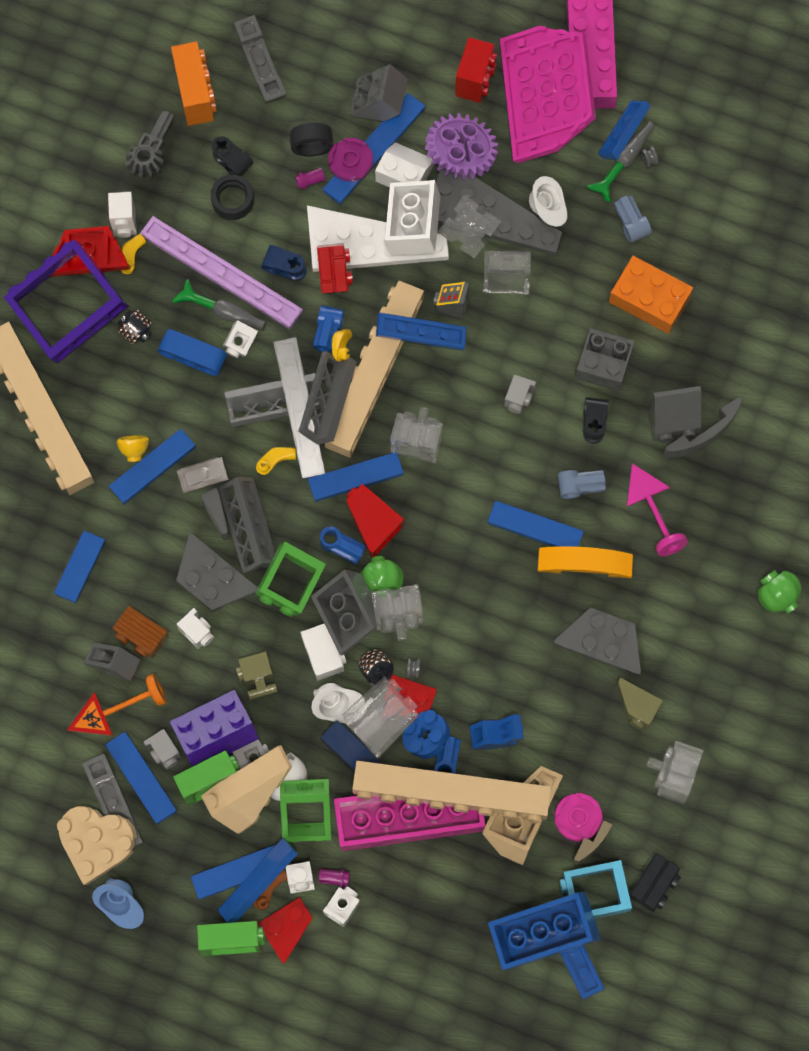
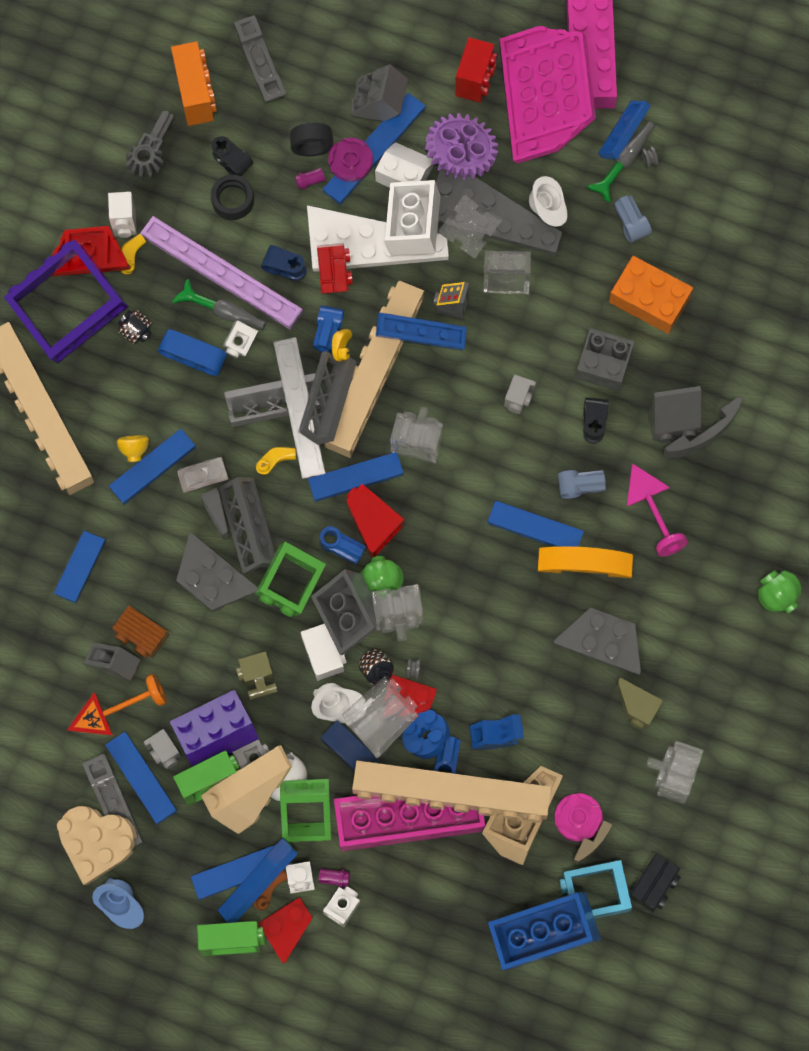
(195, 629): white brick -> none
(582, 972): blue tile -> none

